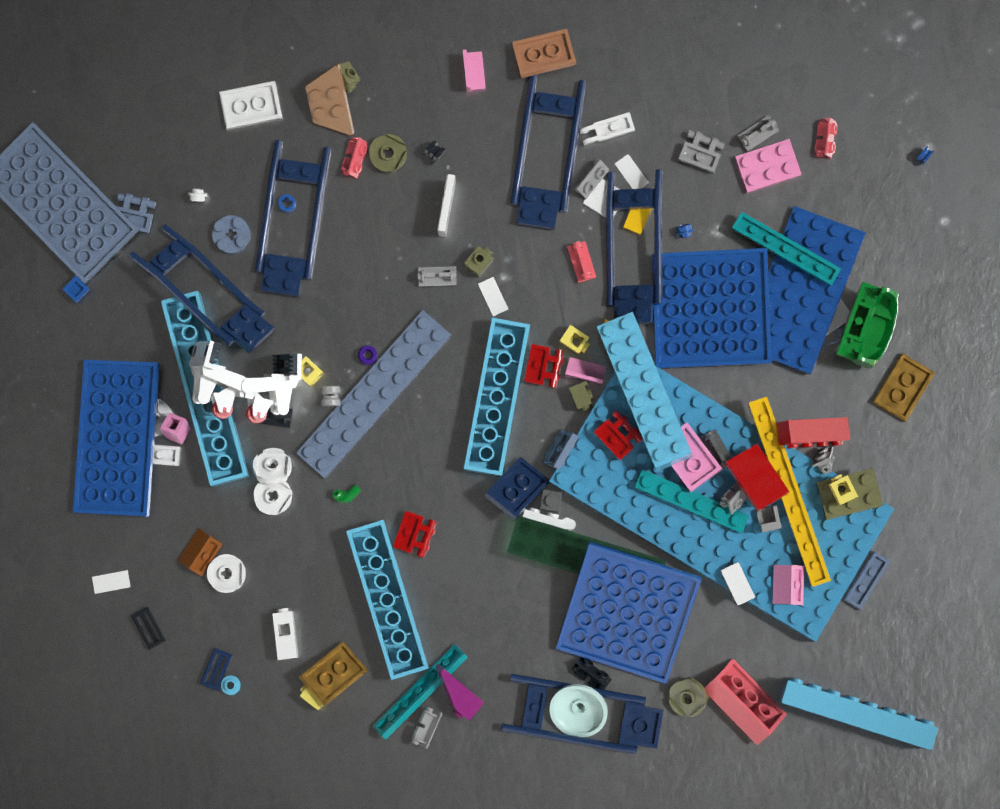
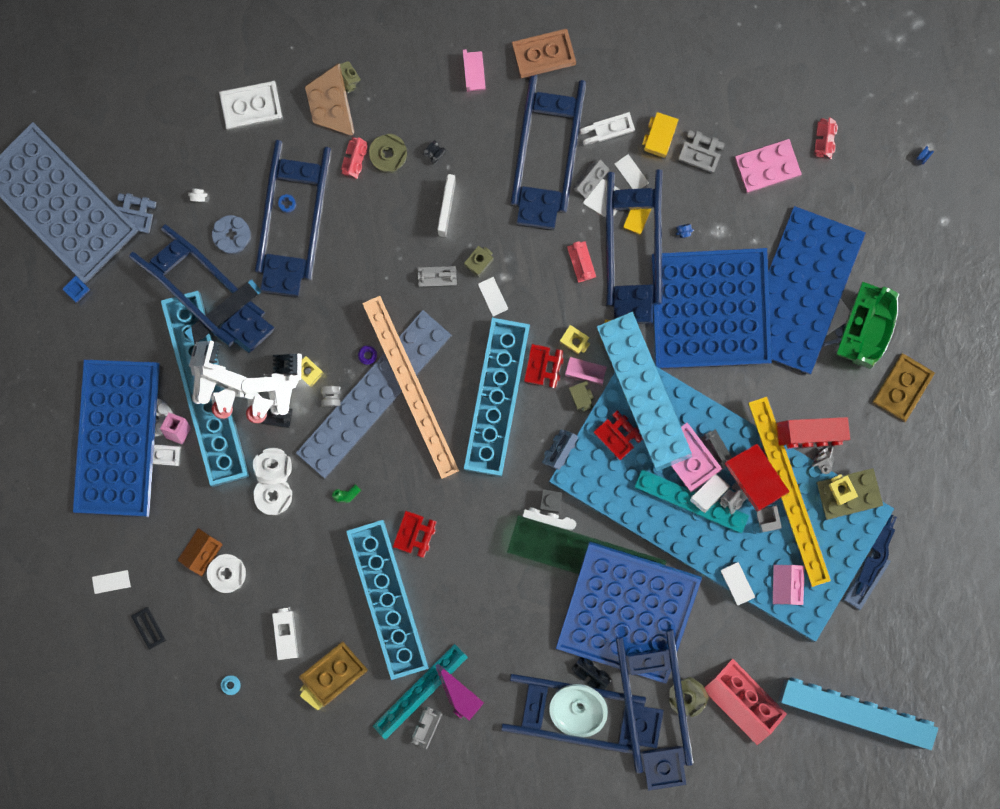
(216, 687): dark blue tile -> none
(224, 310): none -> black sticker
(410, 387): none -> light nougat plate
(517, 488): dark blue plate -> none
(661, 134): none -> yellow brick
(662, 766): none -> dark blue plate
(710, 493): none -> white tile
(758, 133): light grey hinge -> none
(786, 248): teal plate -> none
(872, 565): none -> dark blue piece

